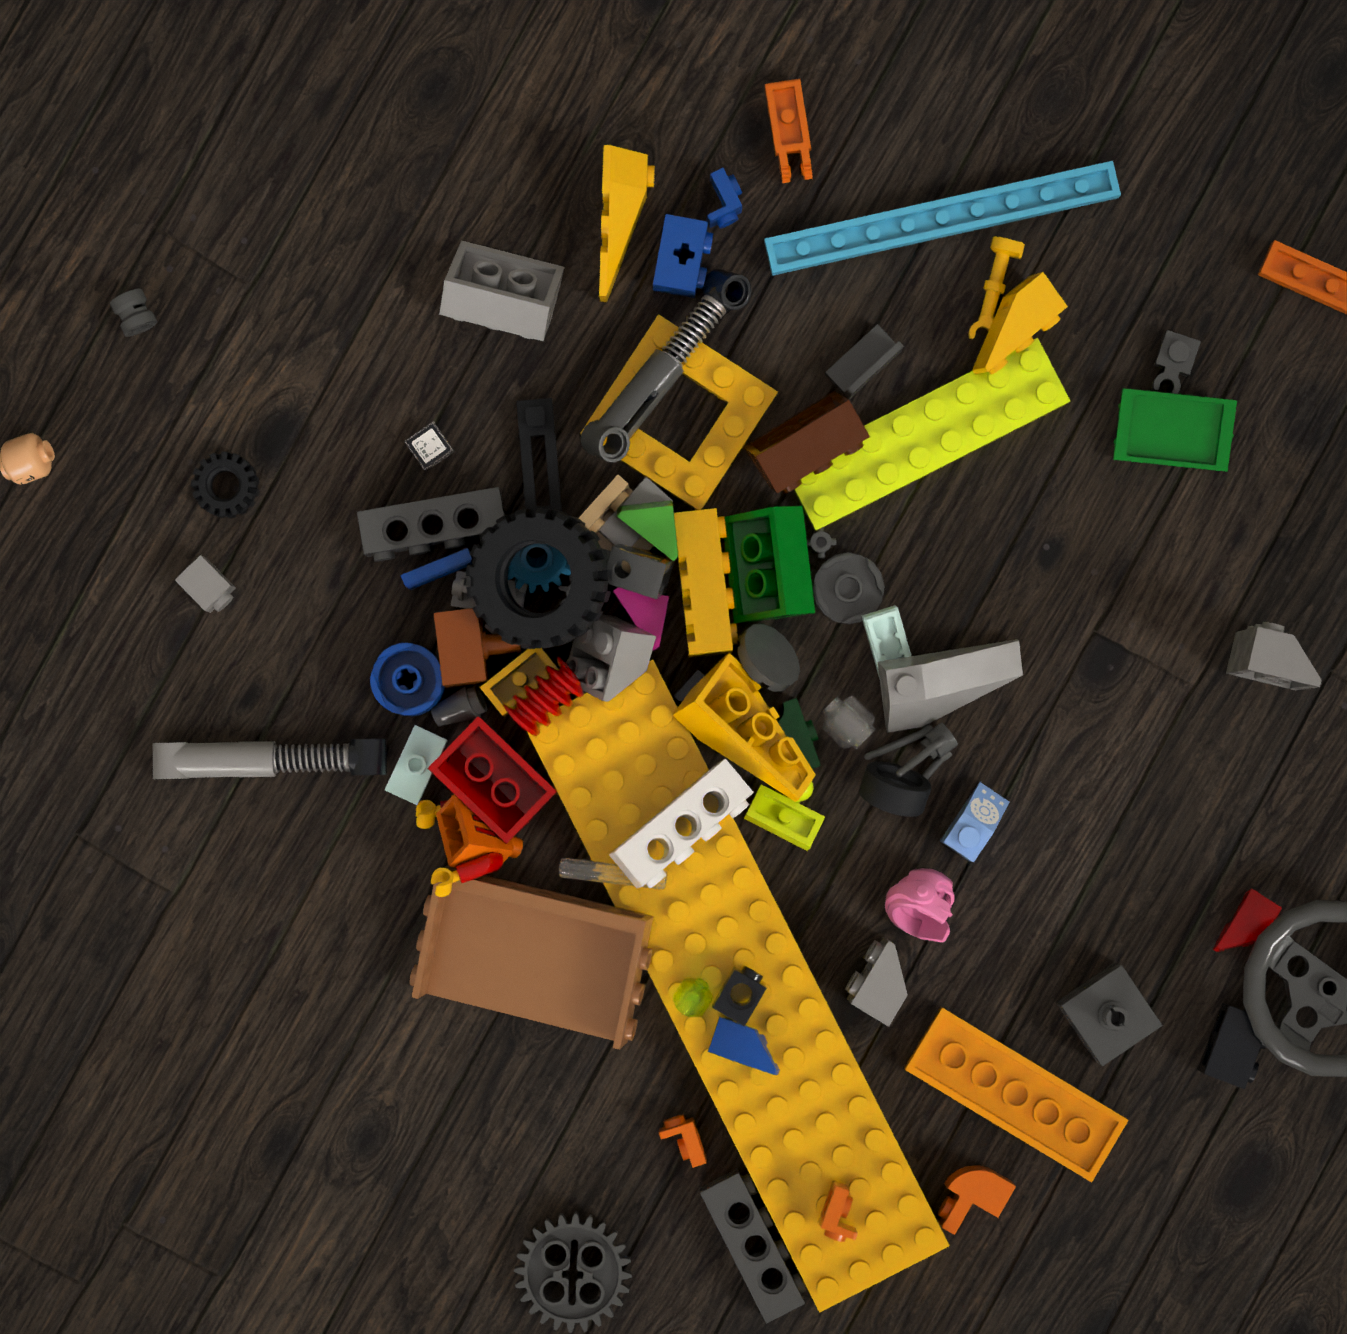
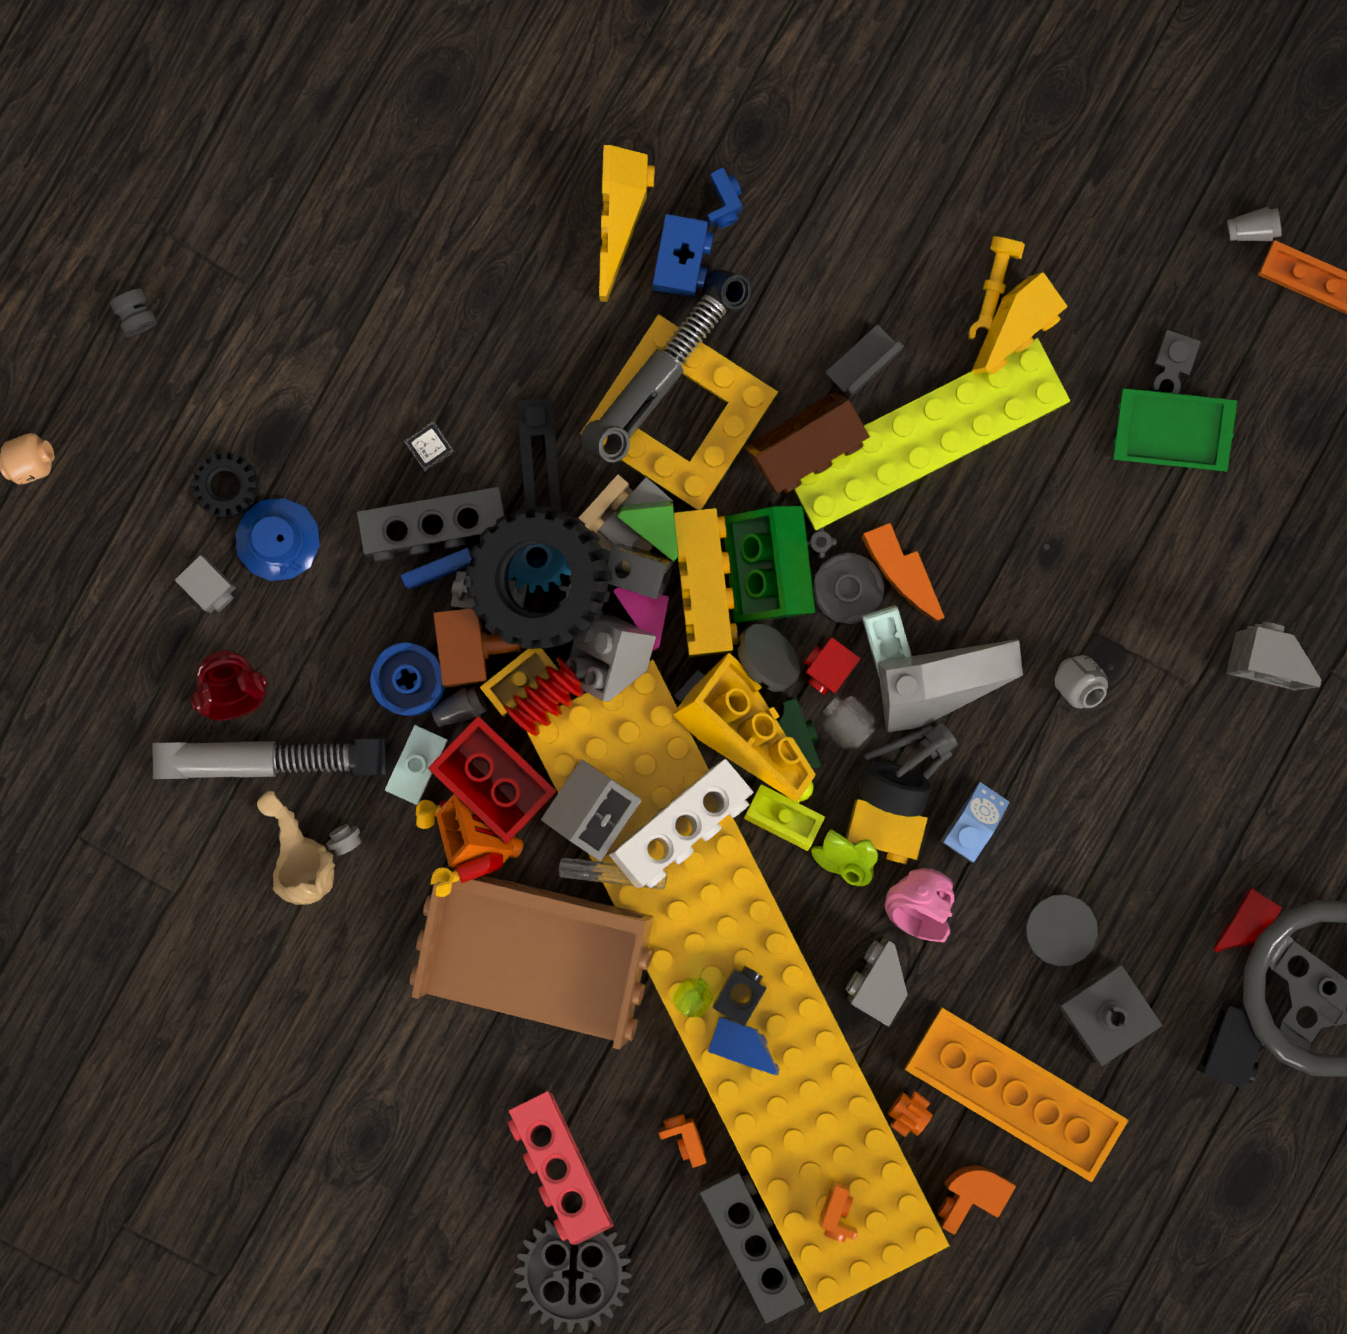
(227, 687): none -> dark red helmet
(258, 541): none -> blue hat
(304, 866): none -> tan hair
(344, 839): none -> light grey plate
(501, 290): light grey slope -> none
(591, 810): none -> light grey slope
(593, 1215): none -> coral brick
(789, 126): orange hinge -> none
(829, 666): none -> red brick
(850, 861): none -> lime plate
(888, 832): none -> yellow brick
(903, 572): none -> orange slope
(910, 1114): none -> orange gear
(942, 218): medium azure plate -> none
(1061, 930): none -> dark grey tile
(1081, 682): none -> light grey head
(1255, 226): none -> light grey cone

